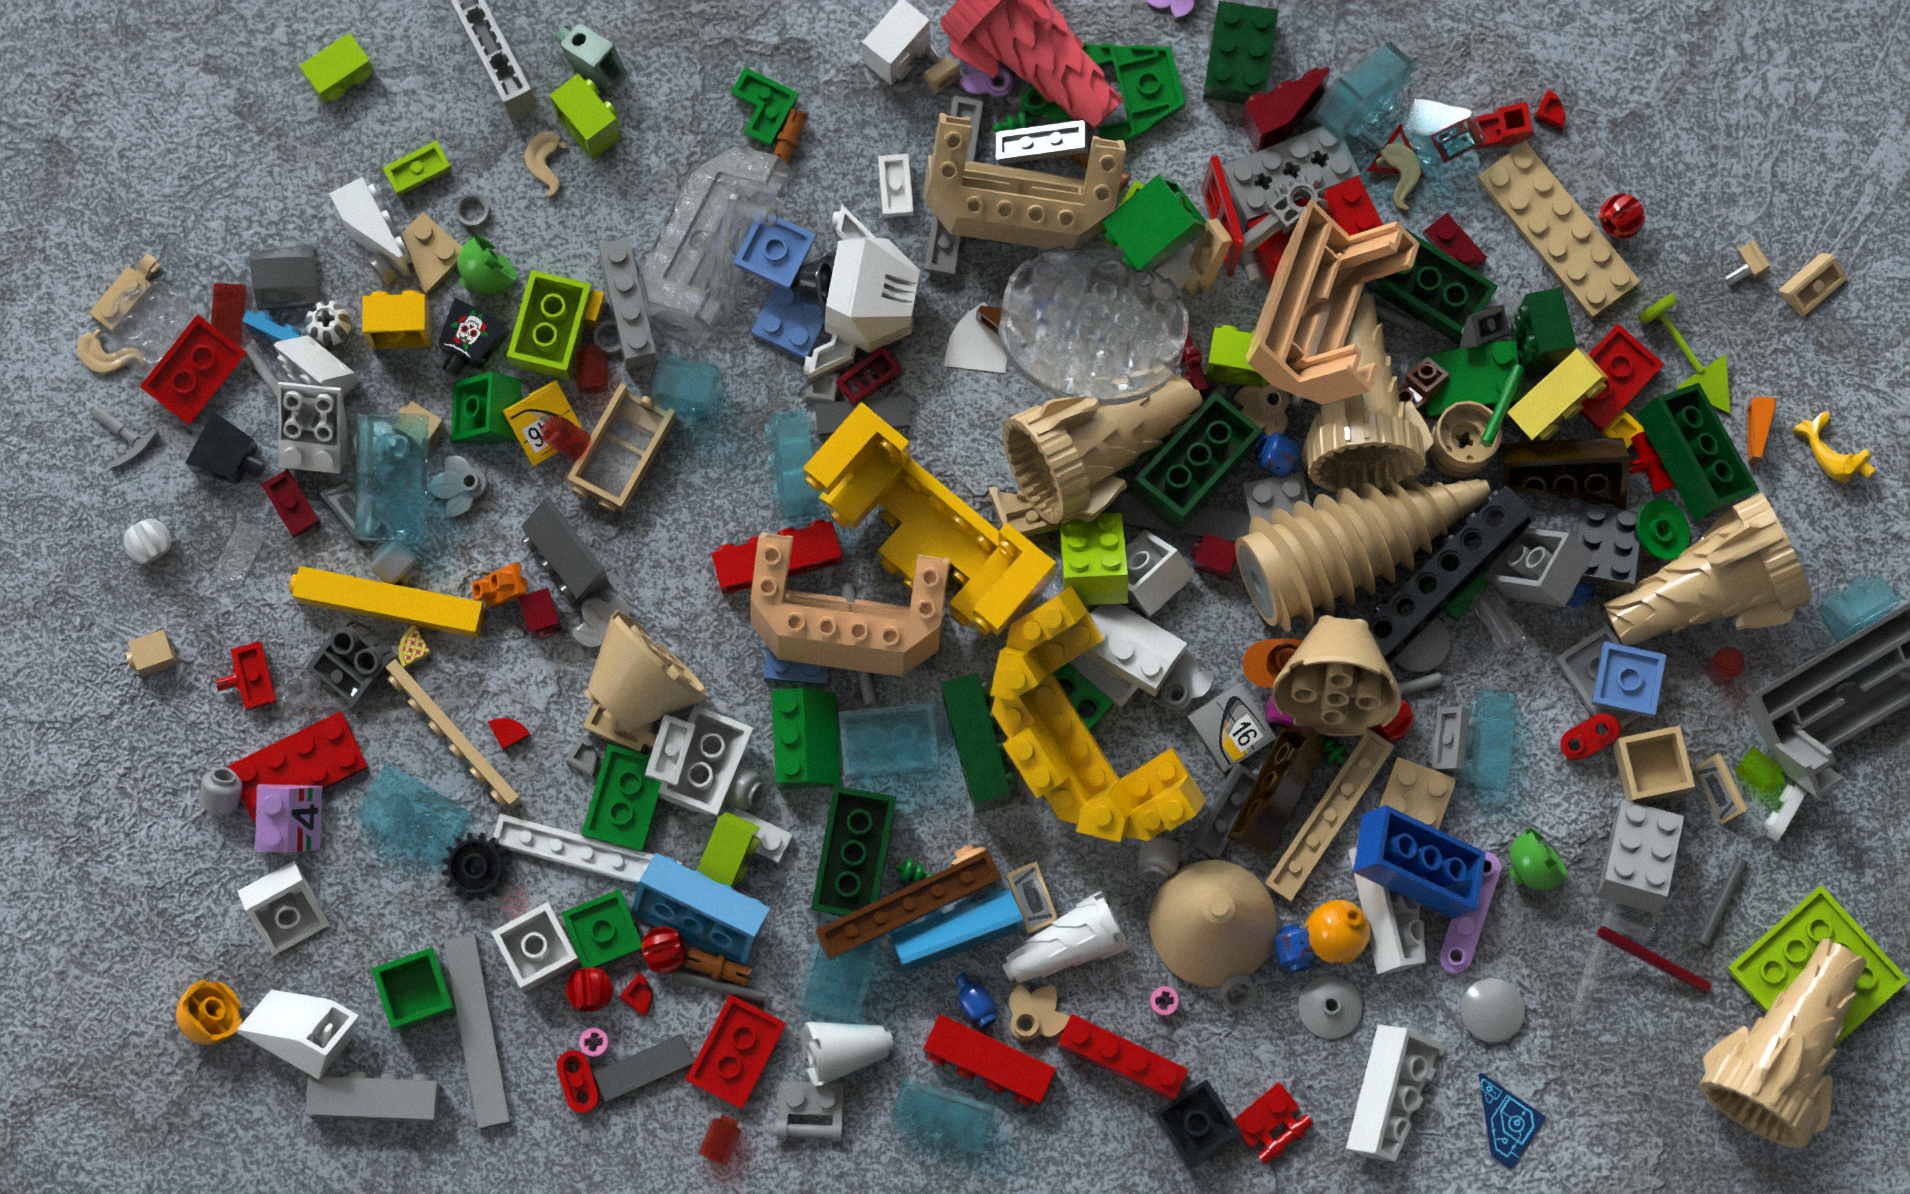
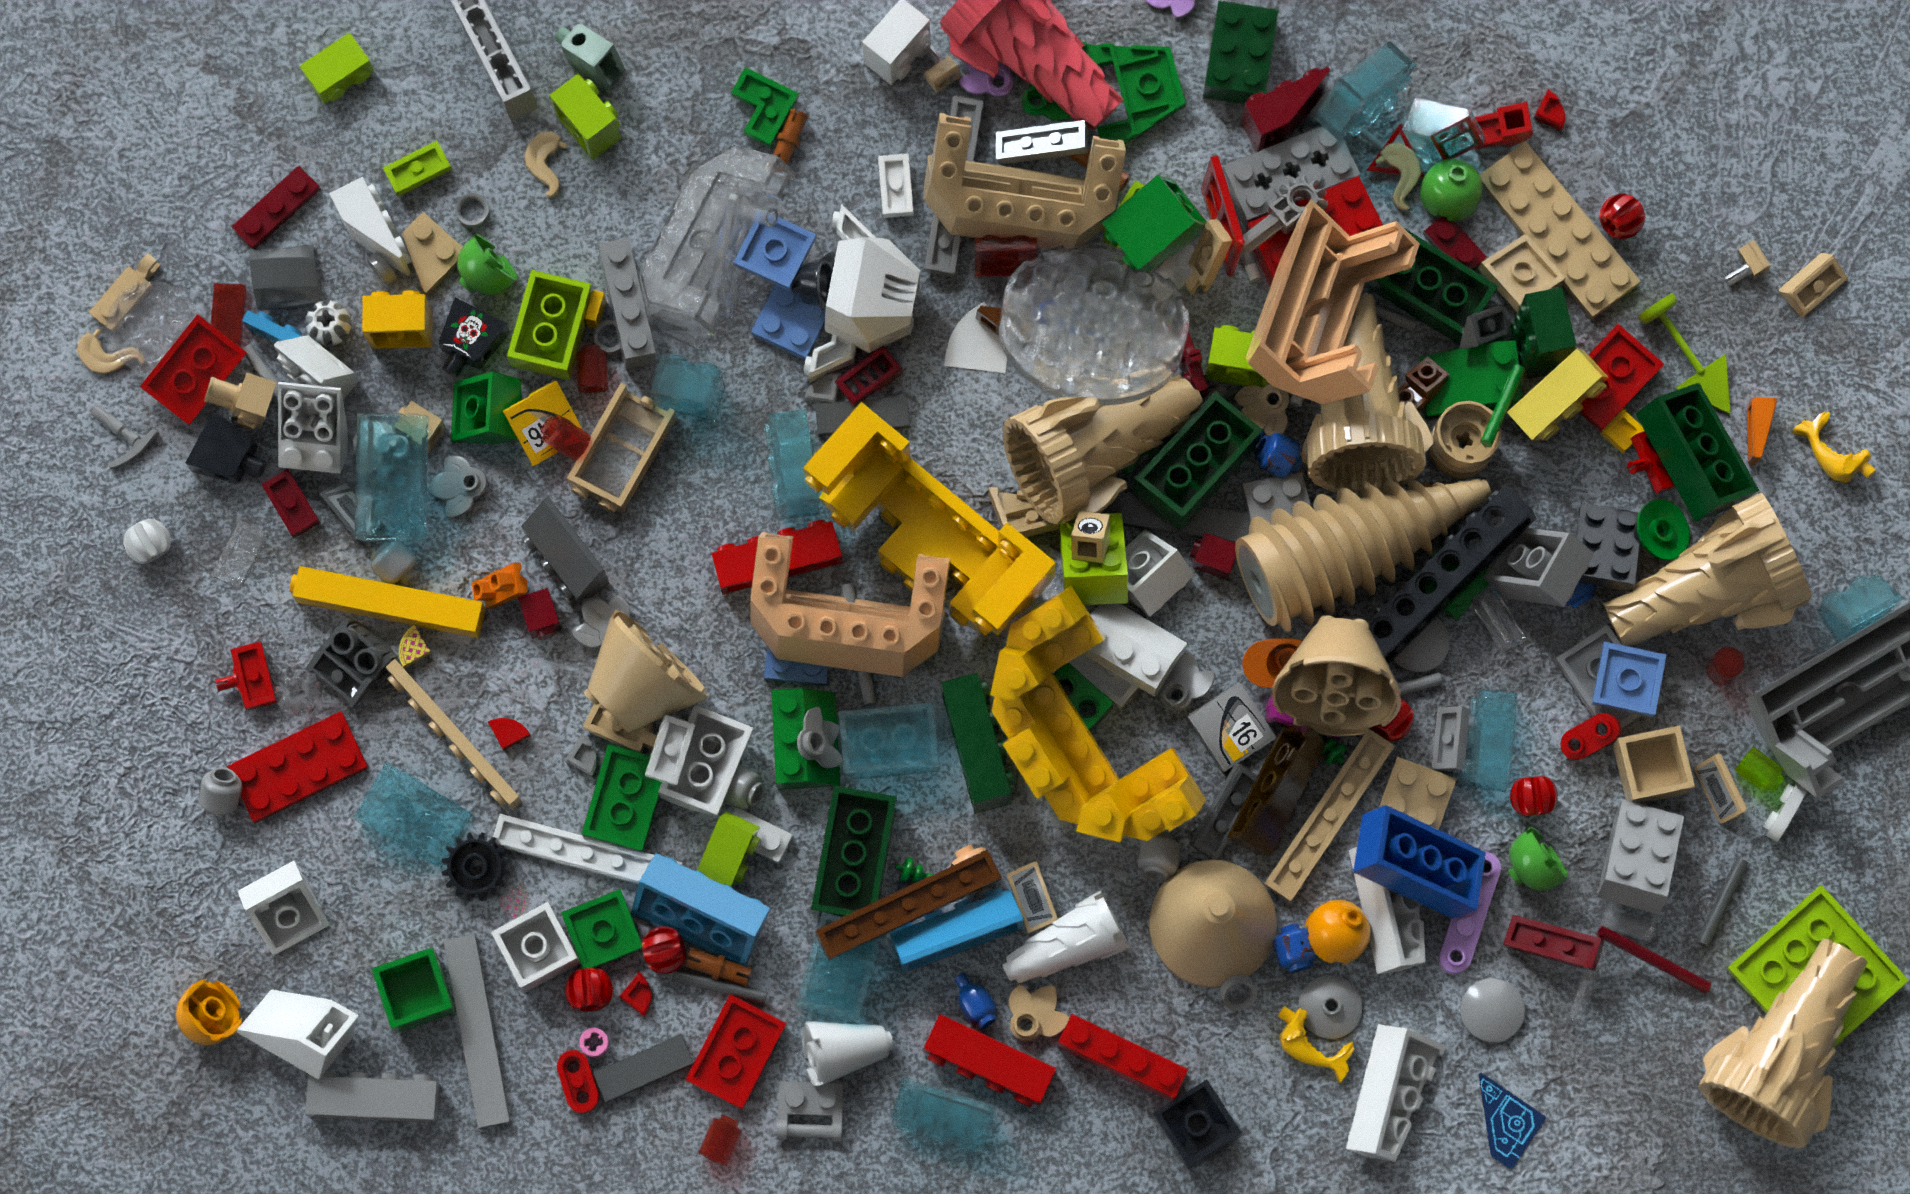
(151, 653): tan brick -> none
(247, 401): none -> tan brick
(276, 208): none -> dark red plate
(288, 818): lavender slope -> none
(817, 740): none -> light grey plate
(1002, 255): none -> clear red plate
(1011, 123): green hair -> none
(1090, 536): none -> tan brick
(1157, 994): bright pink bush -> none
(1266, 1114): red plate -> none
(1296, 1045): none -> yellow animal
(1451, 189): none -> bright green cylinder
(1521, 270): none -> tan plate
(1533, 796): none -> red piece
(1554, 943): none -> dark red plate
(1568, 468): dark brown wedge -> none

